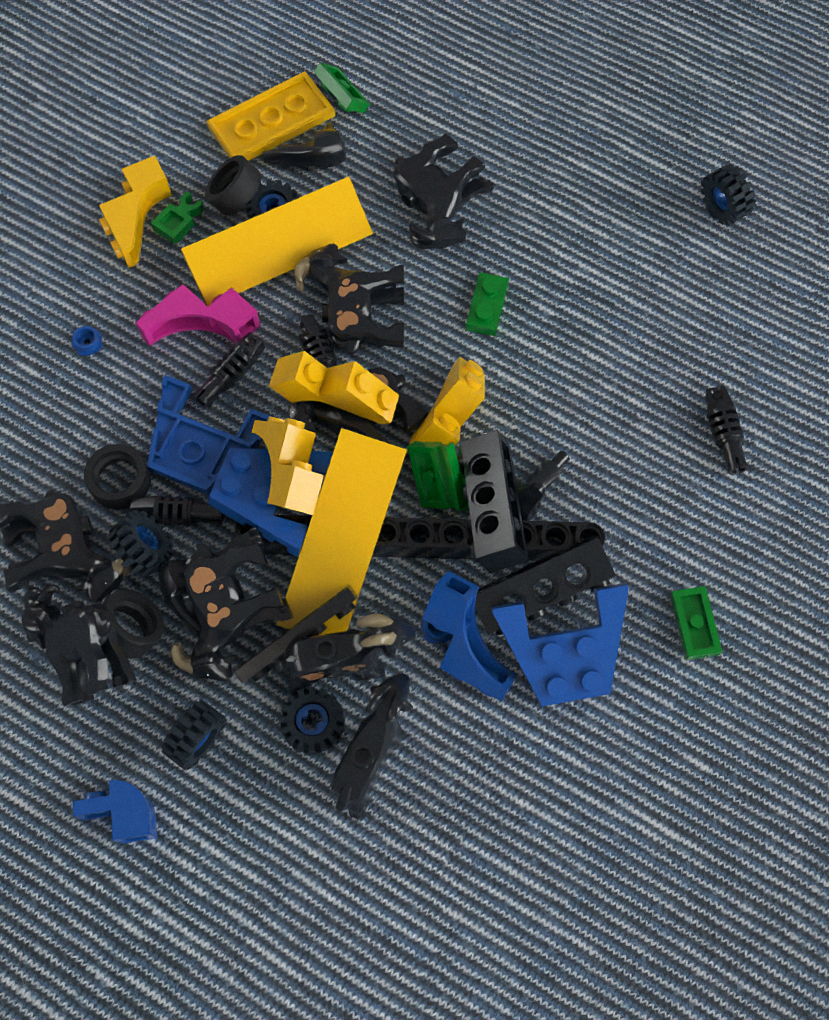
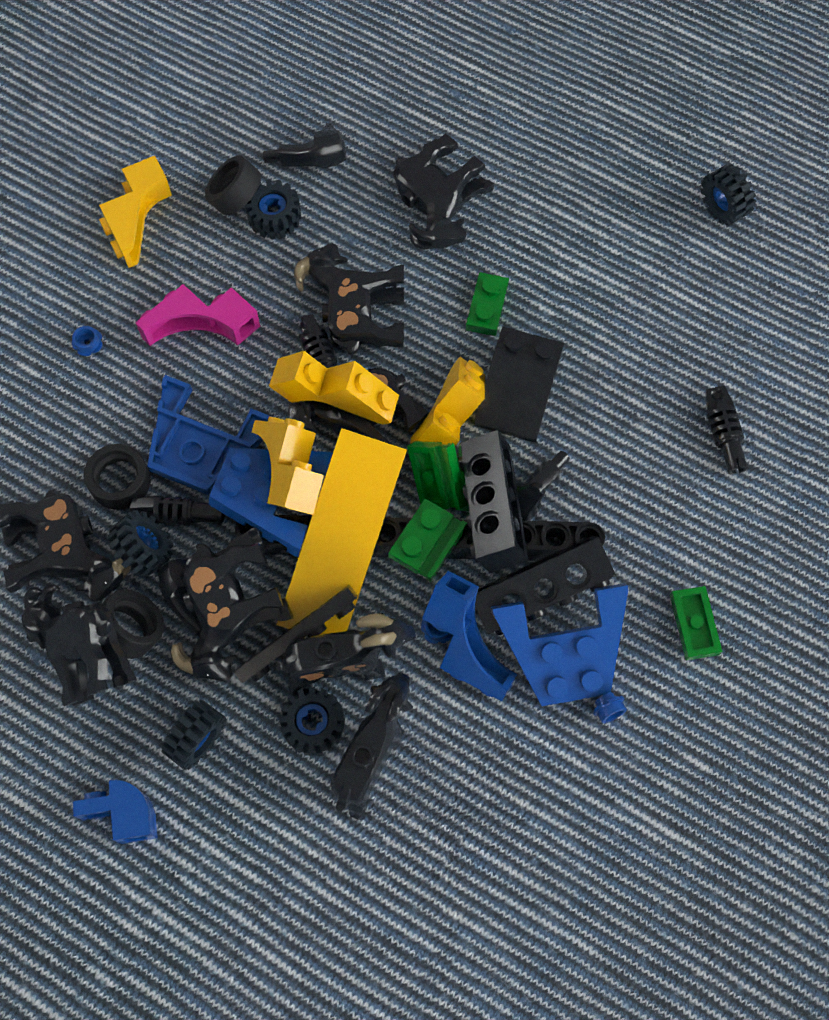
(177, 221): green plate -> none
(230, 369): black hinge -> none
(271, 117): yellow tile -> none
(276, 240): yellow tile -> none
(341, 87): green plate -> none
(427, 540): none -> green plate
(519, 384): none -> black slope
(609, 707): none -> blue plate

